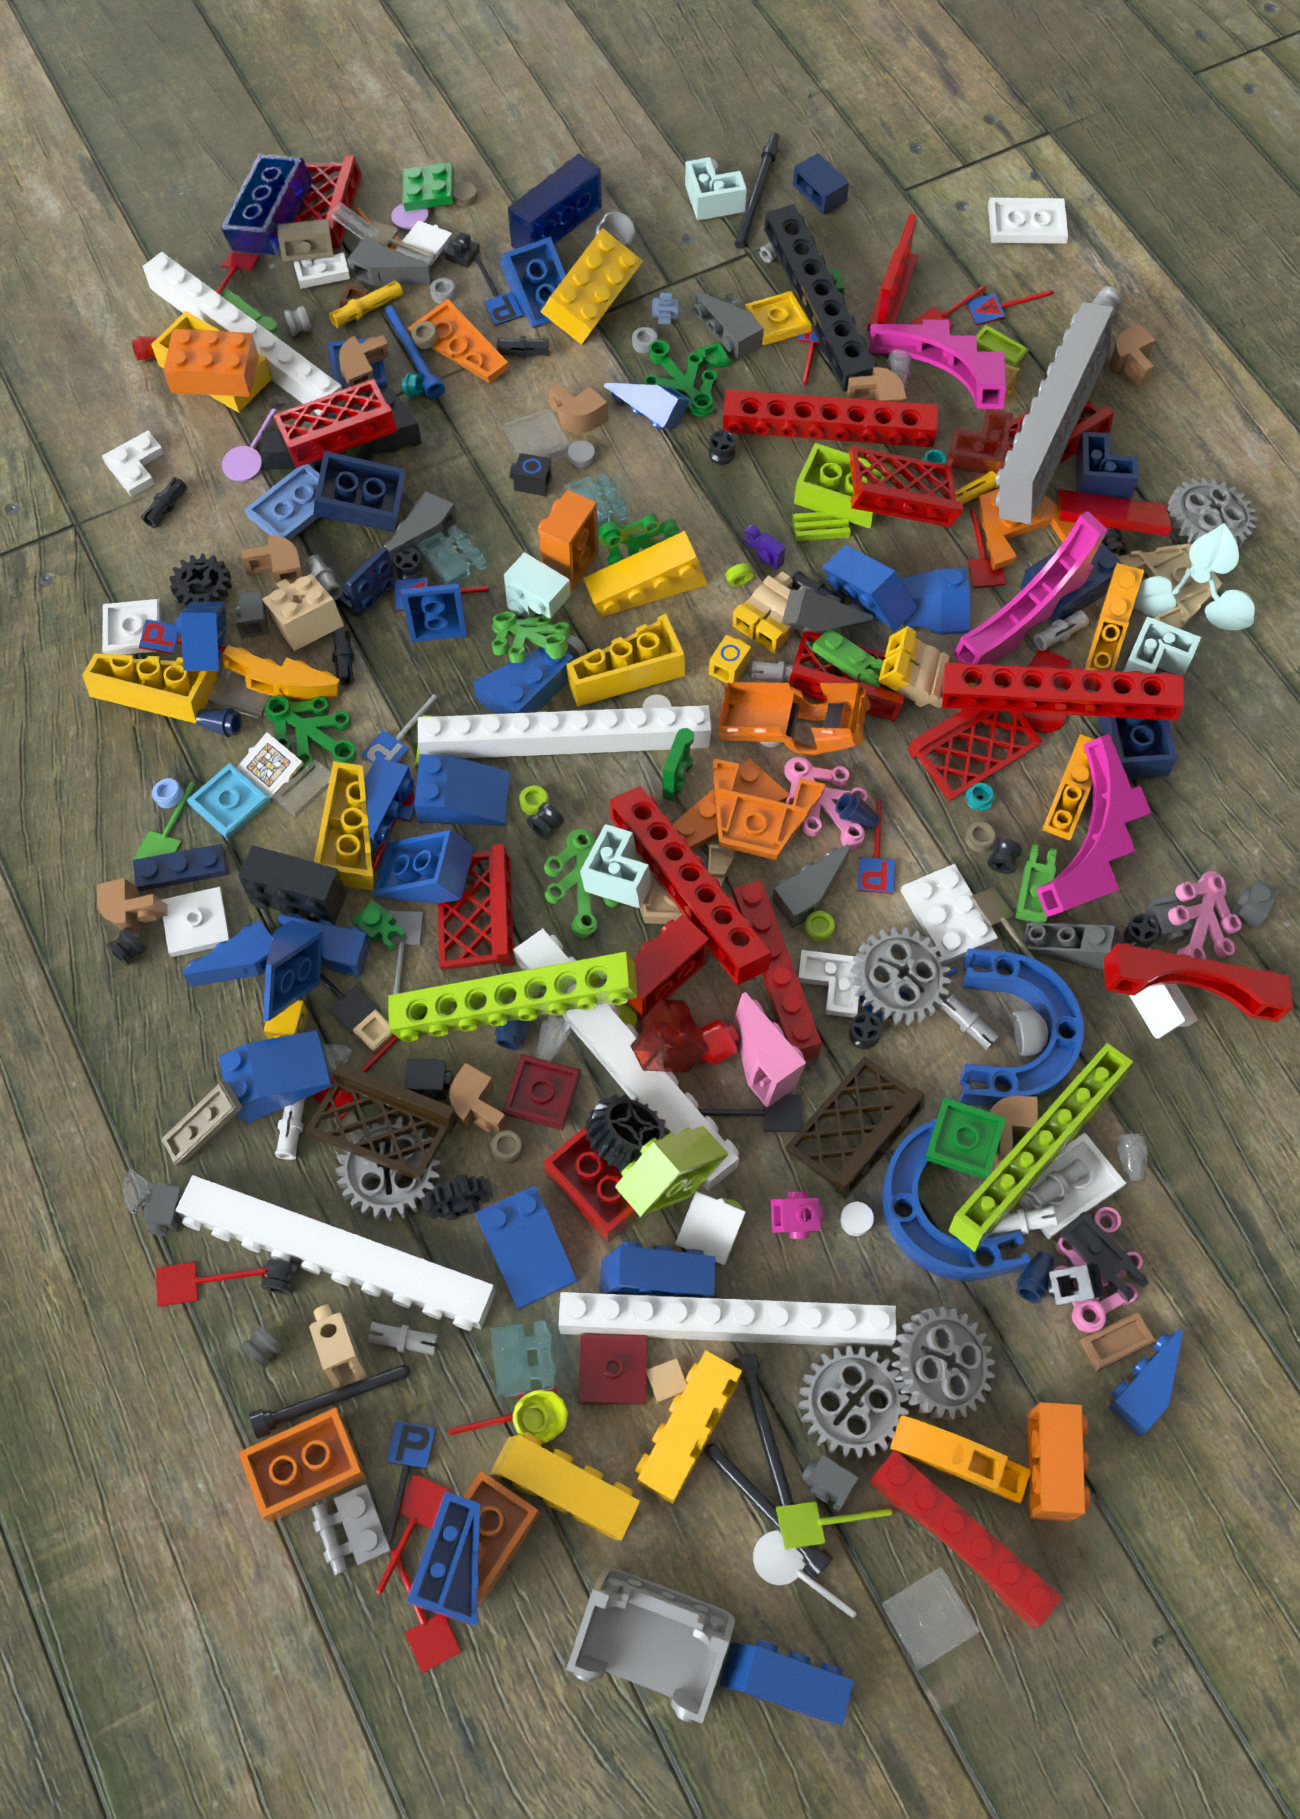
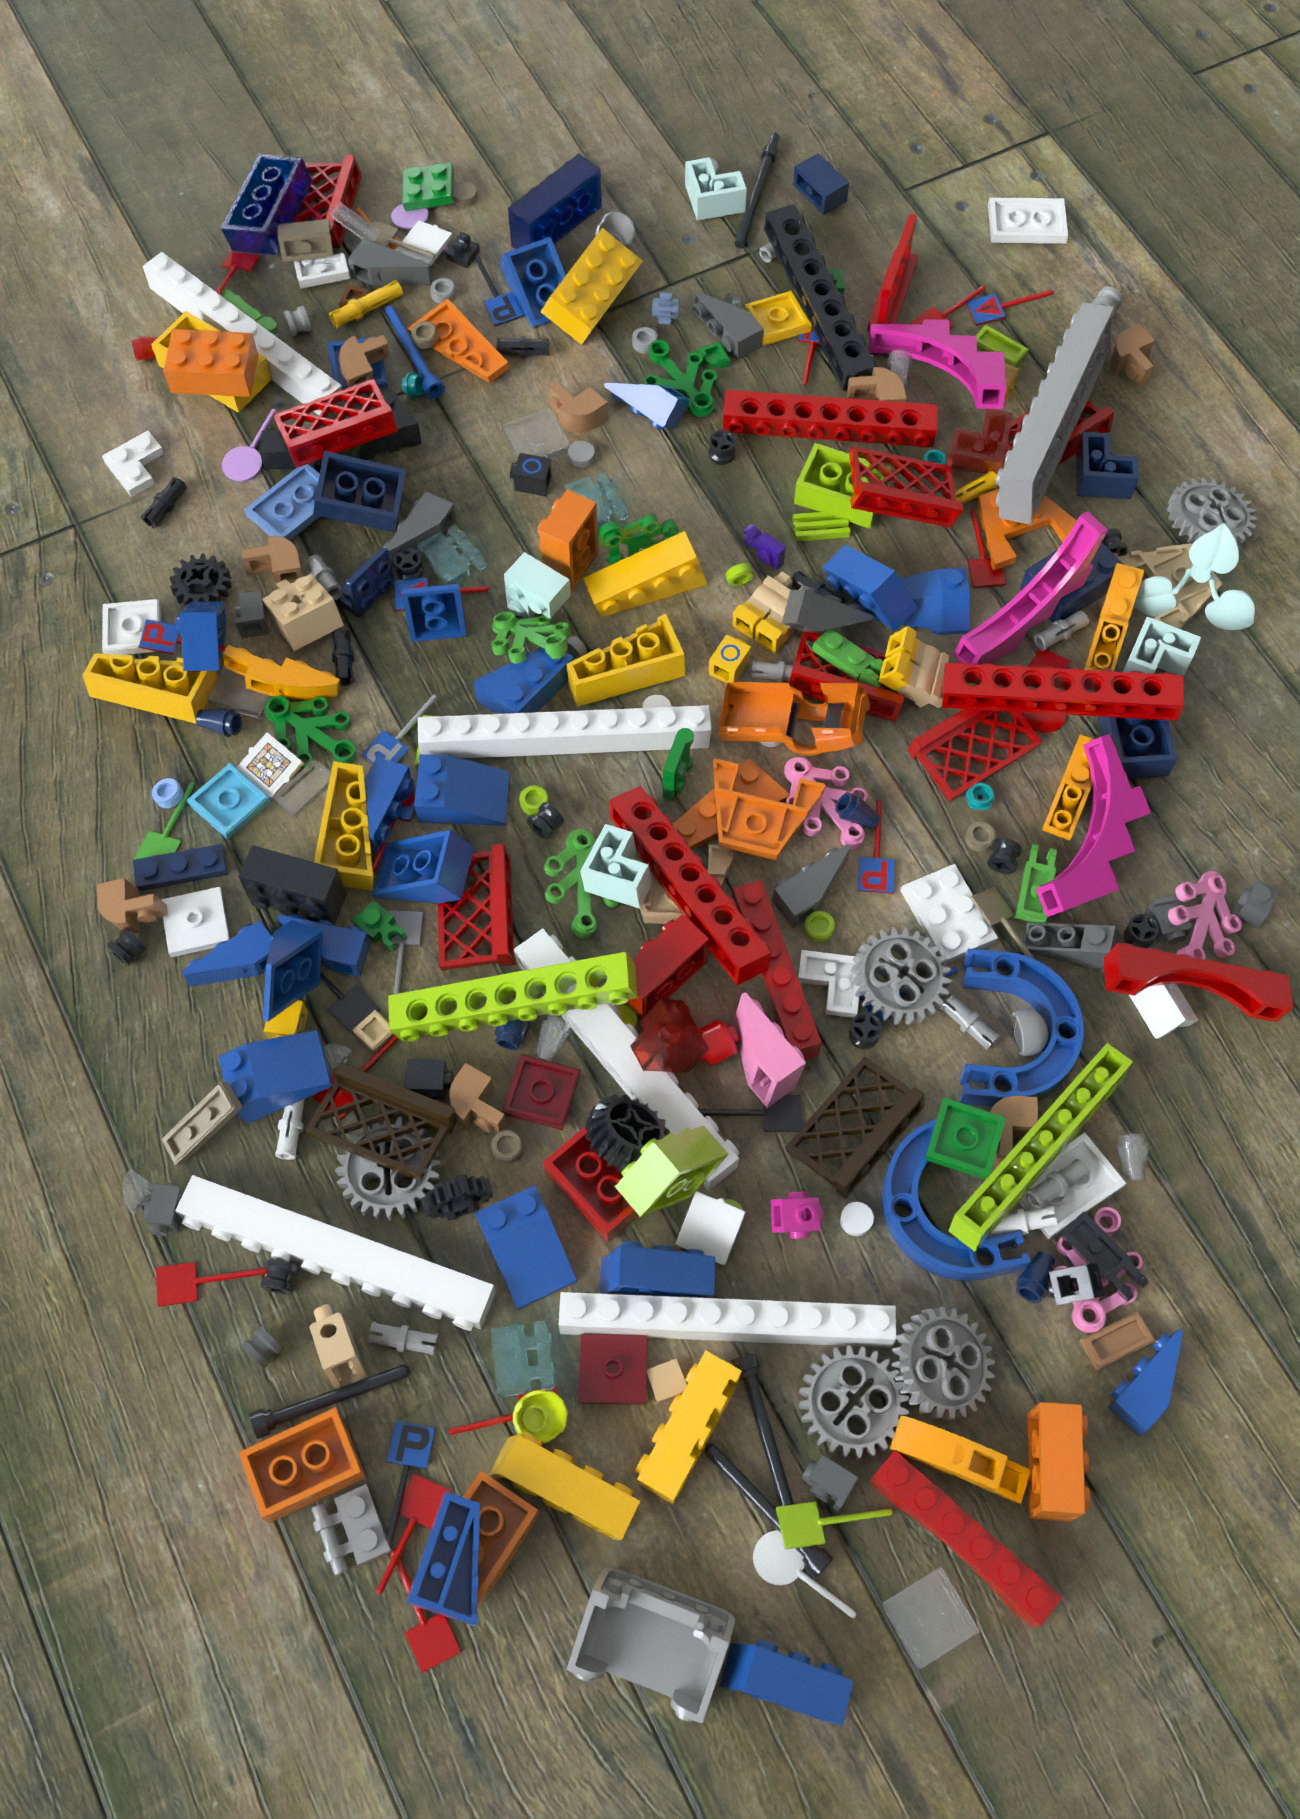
(1114, 512): red tile -> none

